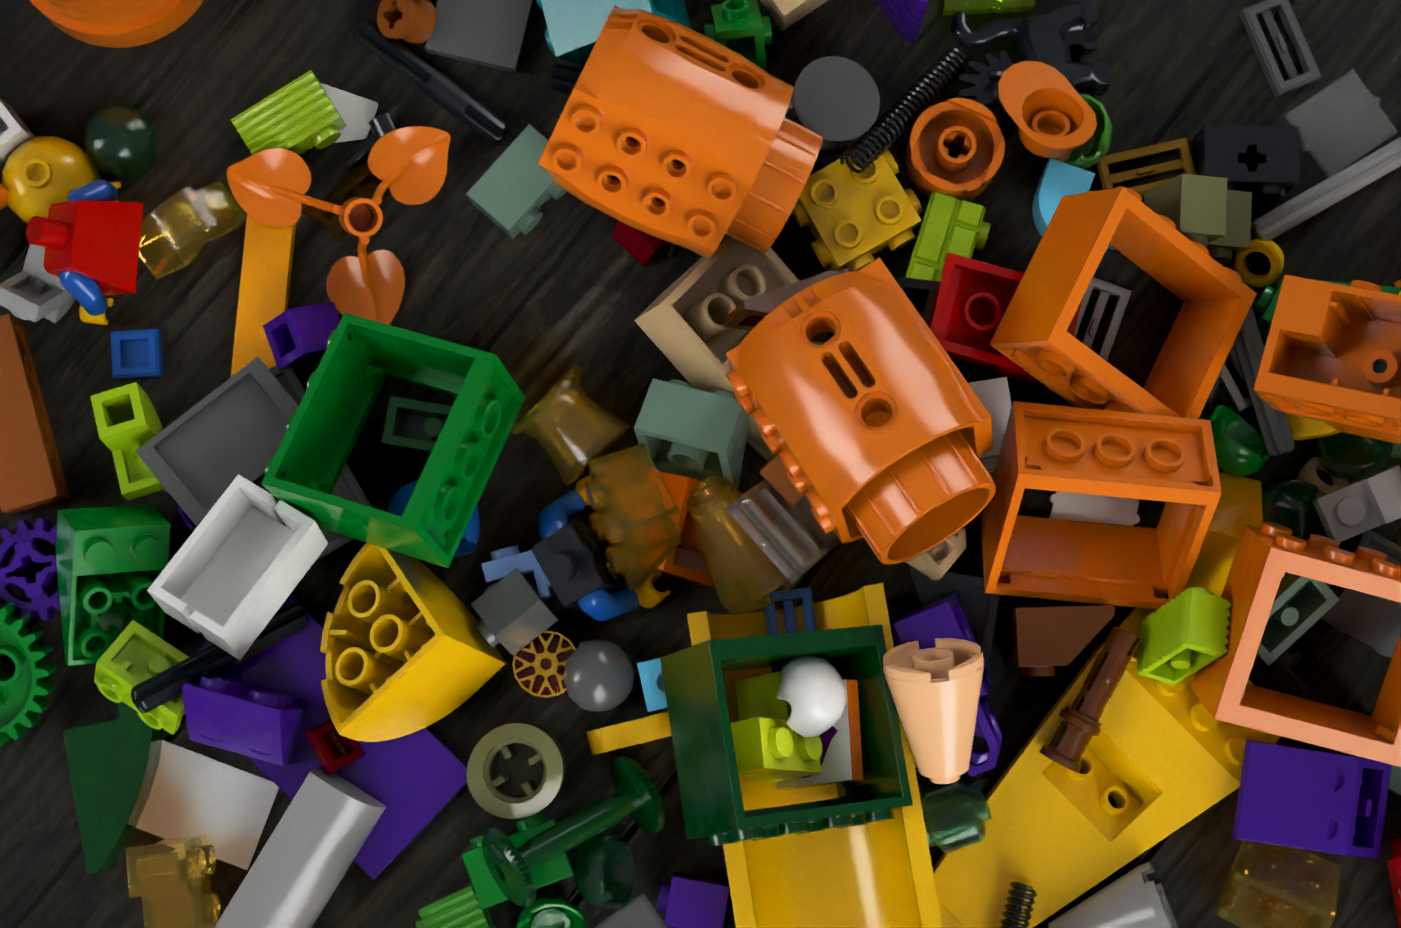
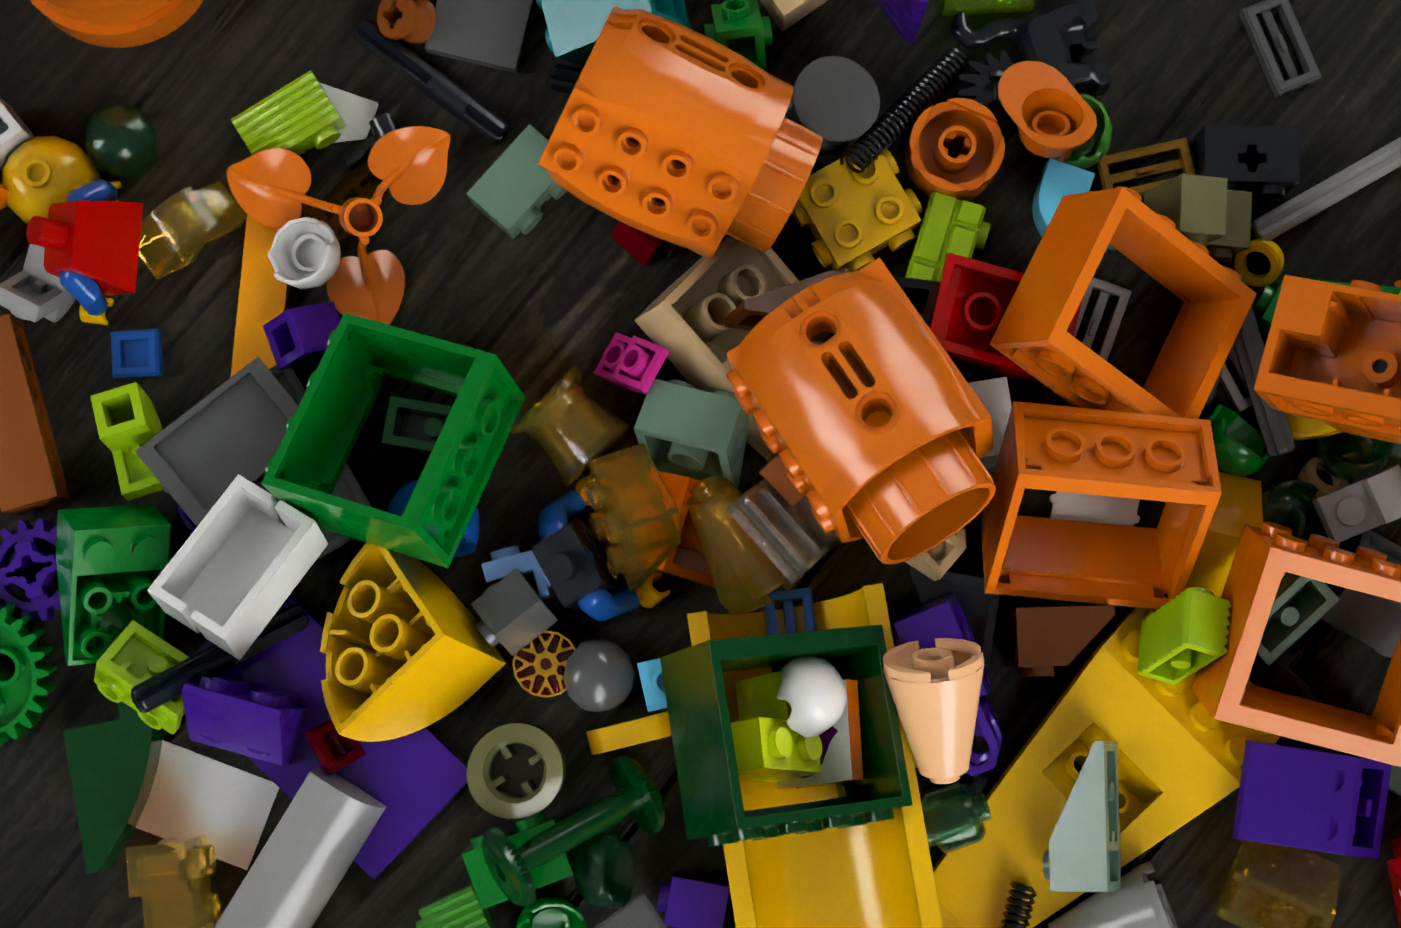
(305, 253): none -> white hair
(631, 363): none -> dark pink slope
(1082, 718): reddish brown pin -> none
(1087, 836): none -> sand green slope
(1341, 123): clear piece -> none

